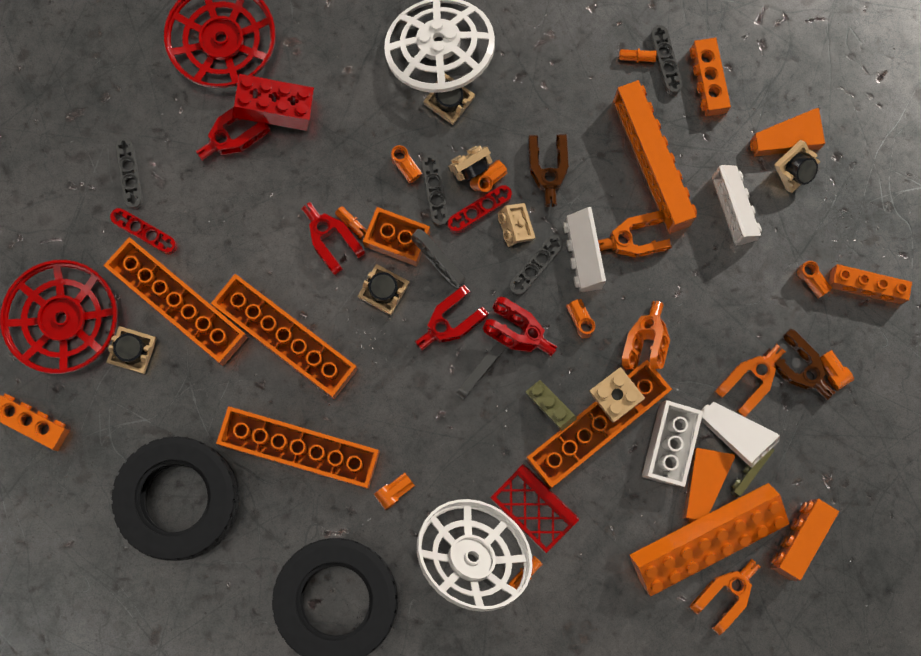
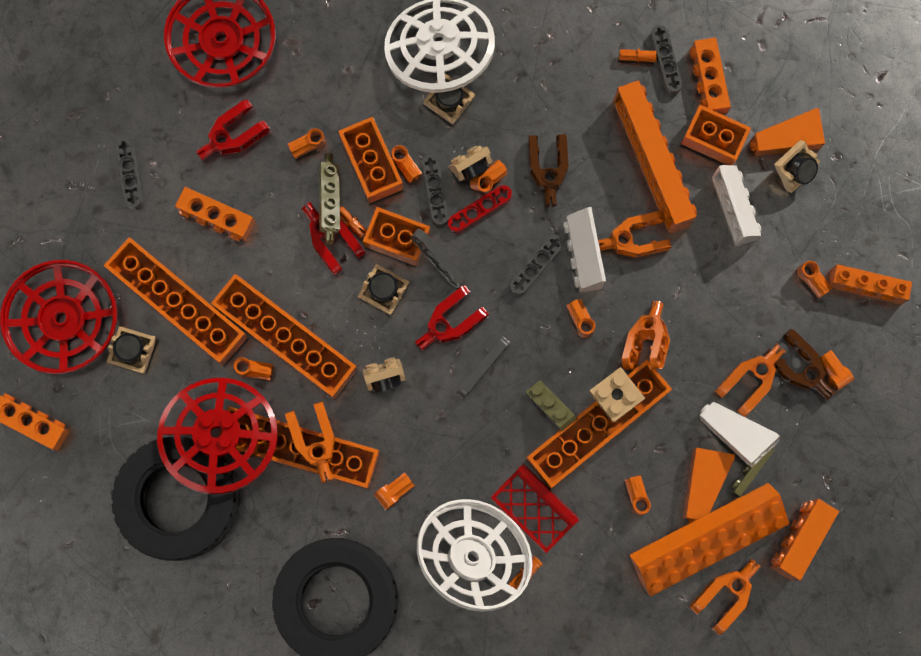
(143, 231): red beam -> none
(191, 198): none -> orange brick
(219, 446): none -> red dish
(255, 369): none -> orange piece
(273, 102): red brick -> none
(305, 145): none -> orange piece
(307, 451): none -> orange piece
(329, 198): none -> olive plate
(370, 160): none -> orange brick
(384, 375): none -> tan piece
(515, 224): tan bracket -> none
(531, 334): red piece -> none
(637, 493): none -> orange piece
(672, 443): white slope -> none
(716, 135): none -> orange brick

